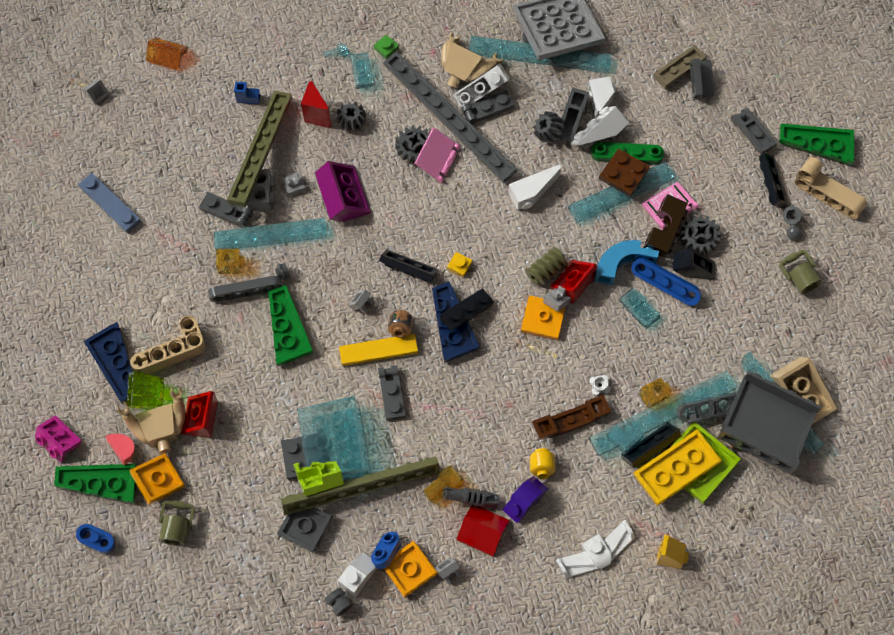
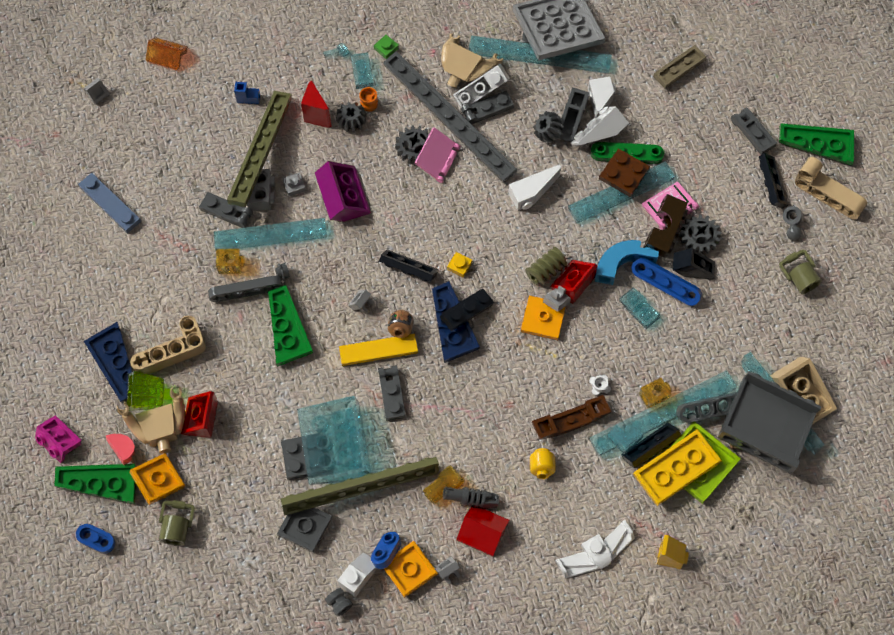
(318, 477): lime slope -> none
(368, 99): none -> orange wheel
(524, 498): dark purple brick -> none
(701, 78): dark grey panel -> none

